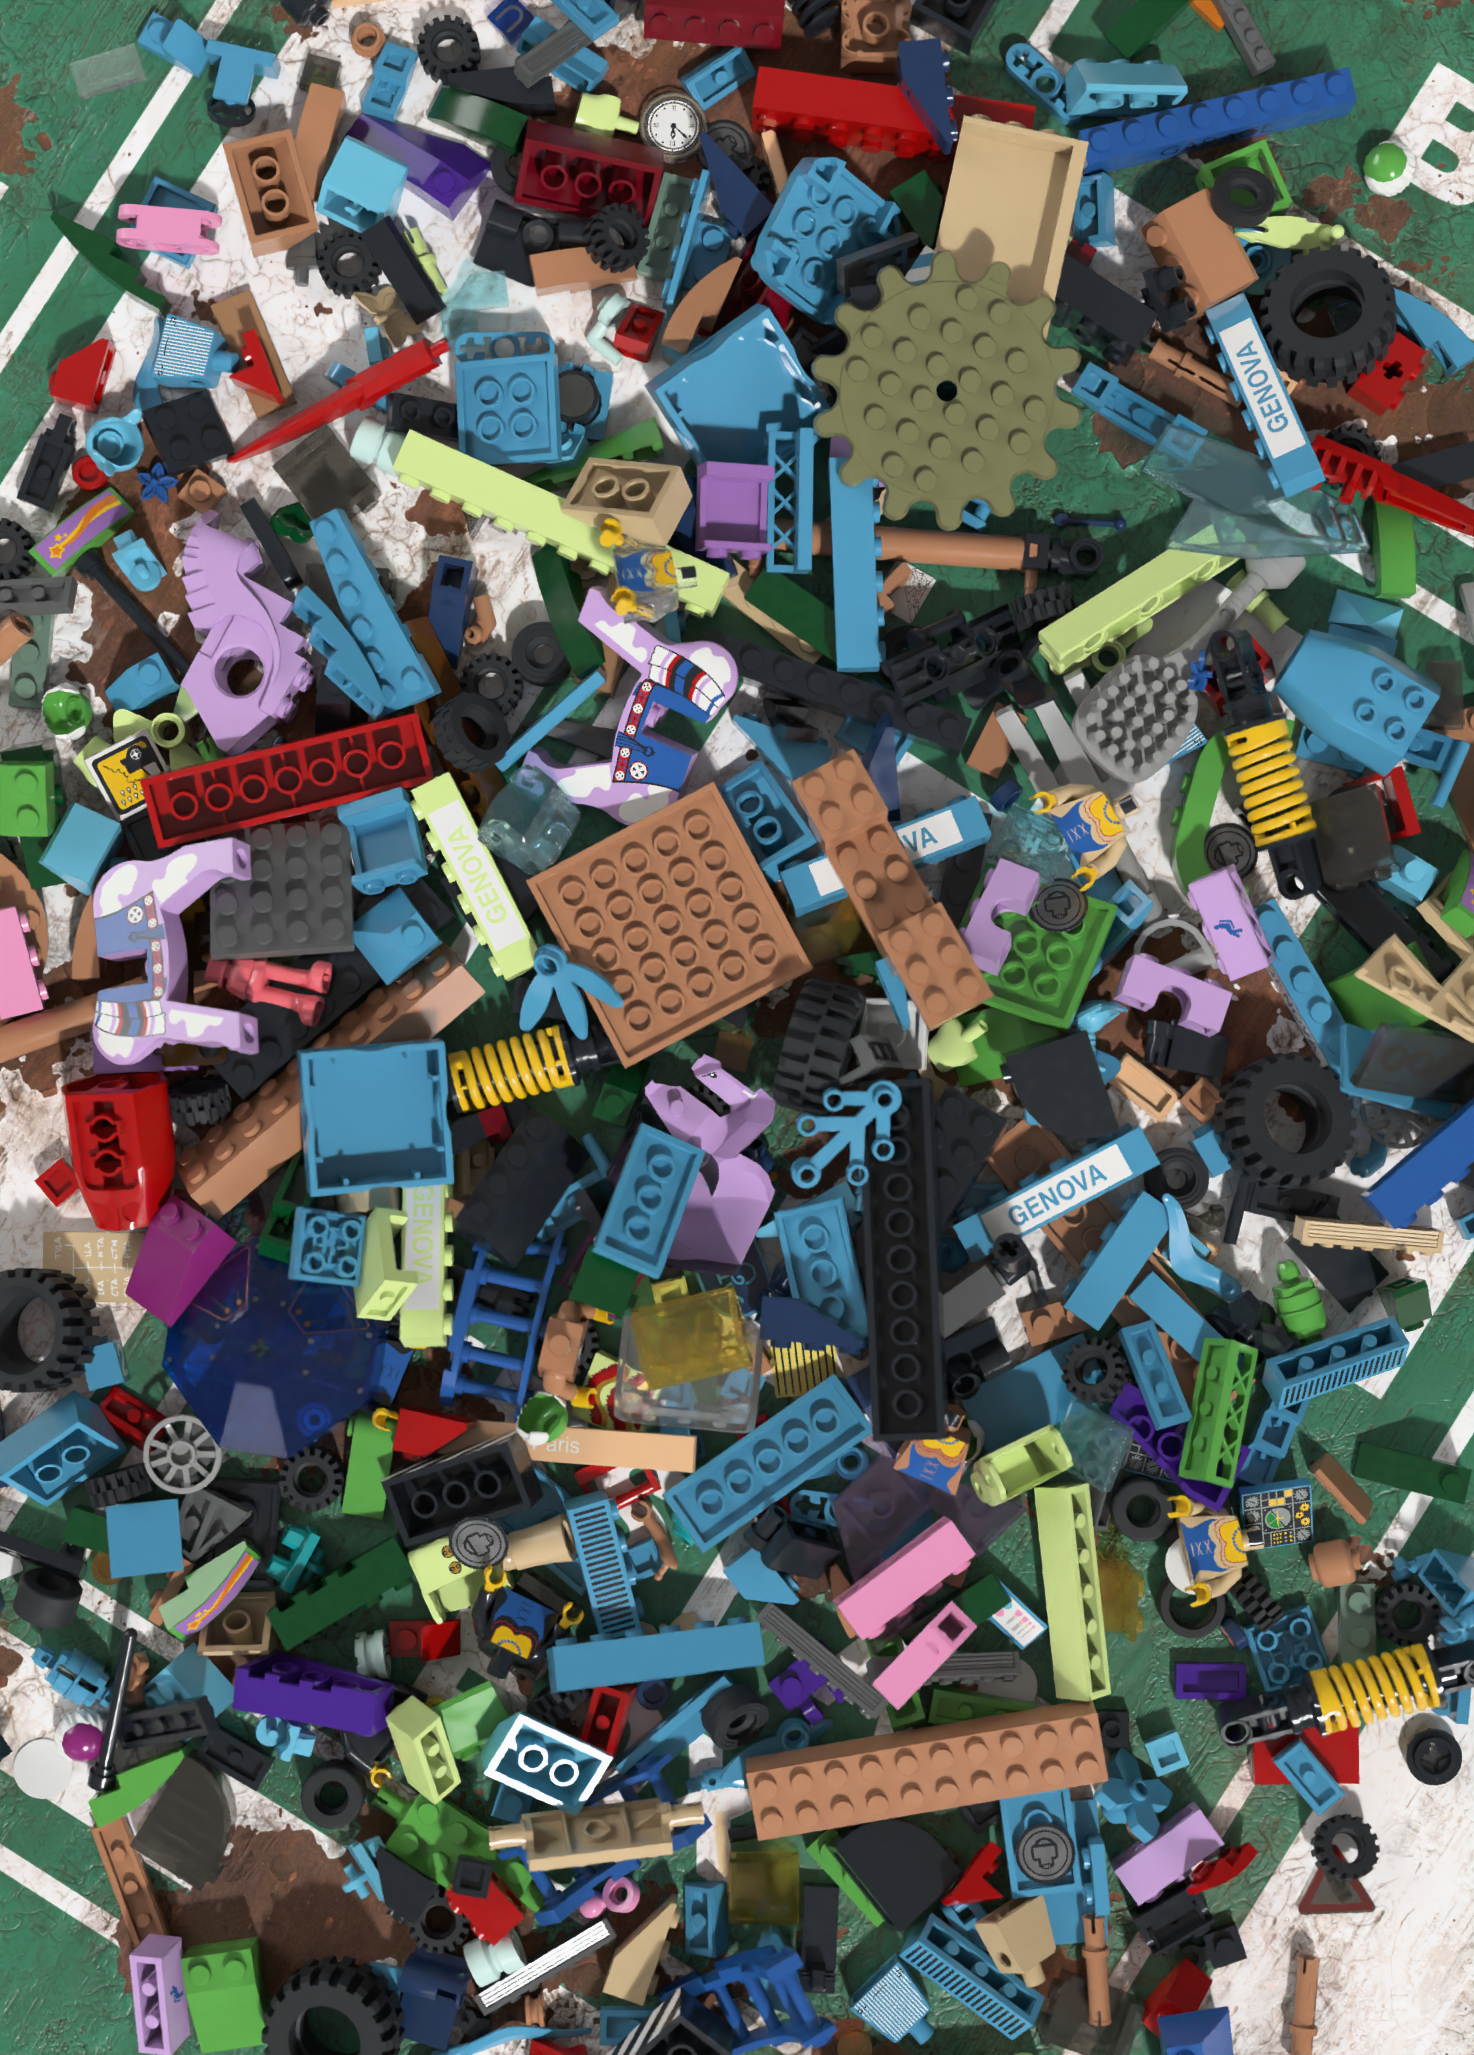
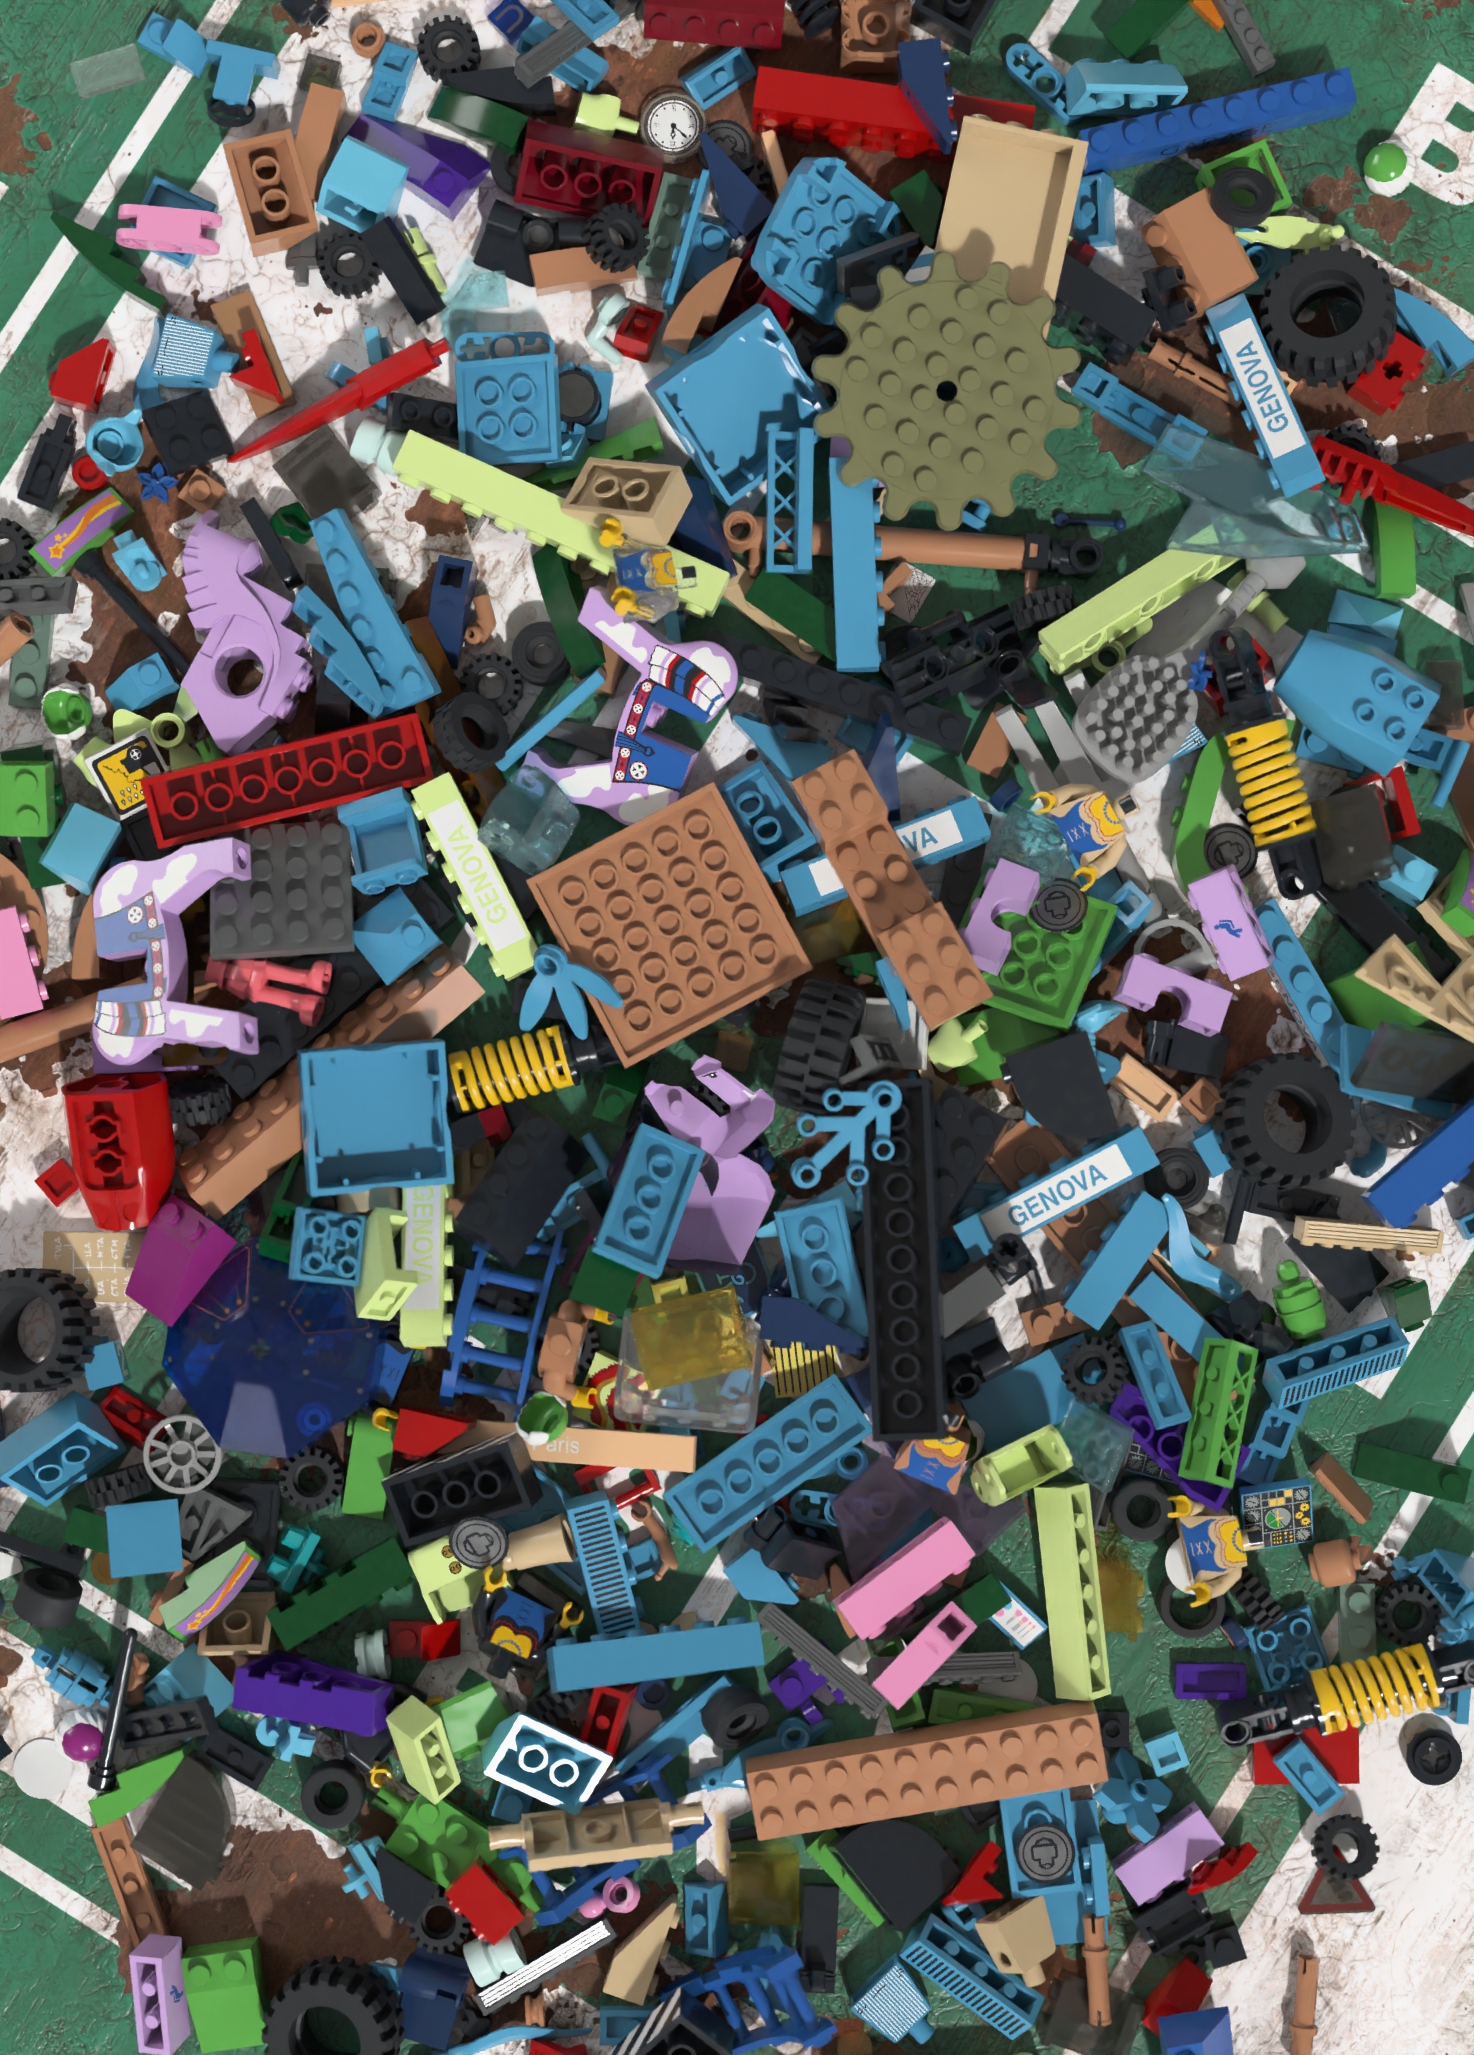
(390, 317): tan piece -> none
(472, 1876): black tile -> none
(732, 509): medium lavender panel -> none

